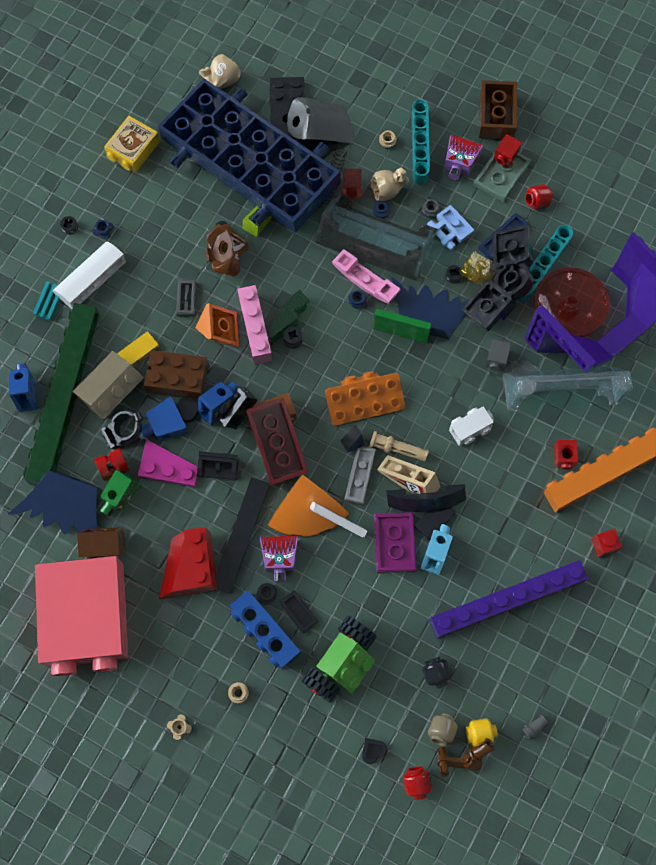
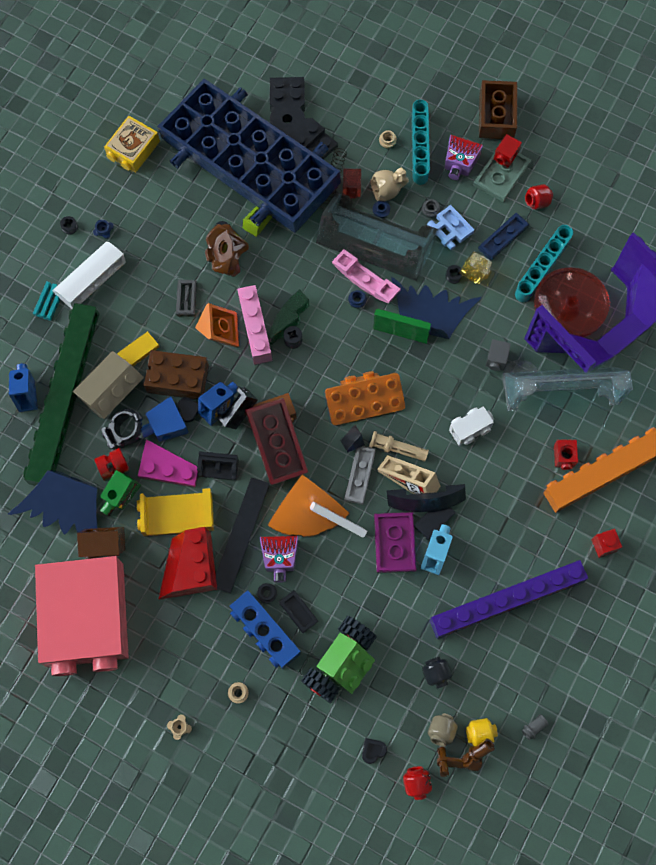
(175, 513): none -> yellow panel
(222, 72): tan piece -> none
(326, 121): dark grey piece -> none
(512, 259): black plate -> none

